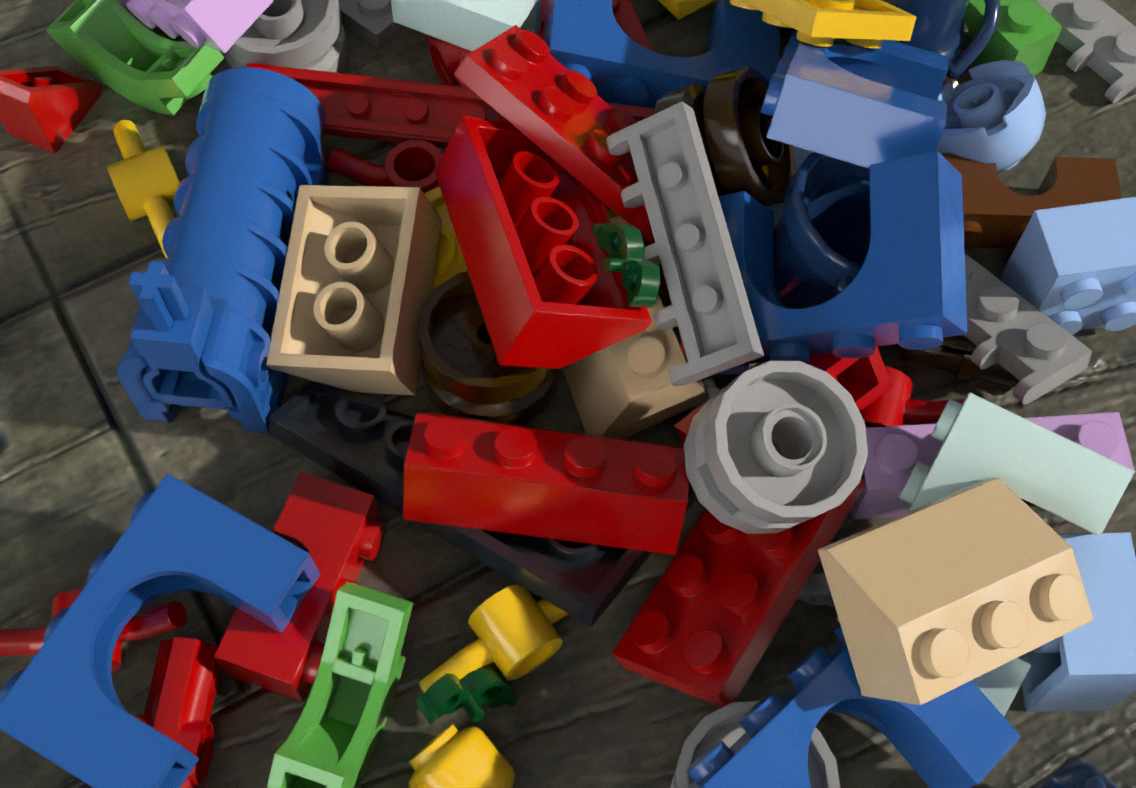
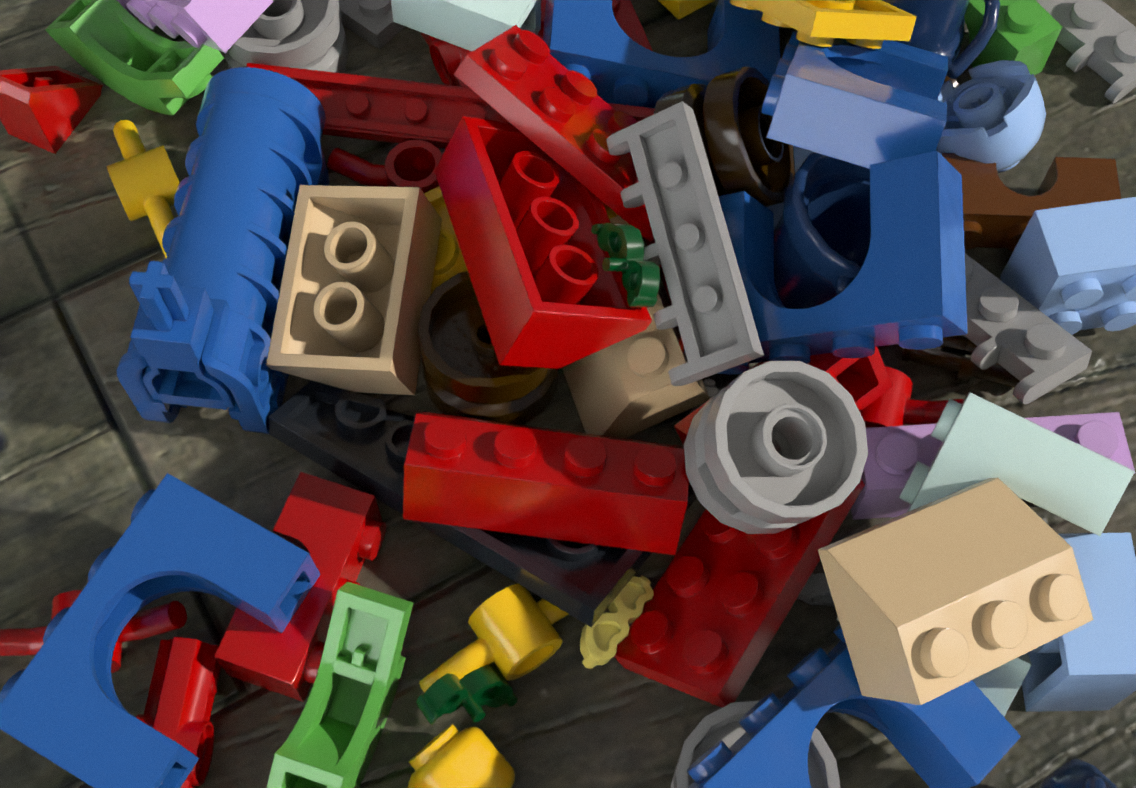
(600, 641): none -> light yellow piece

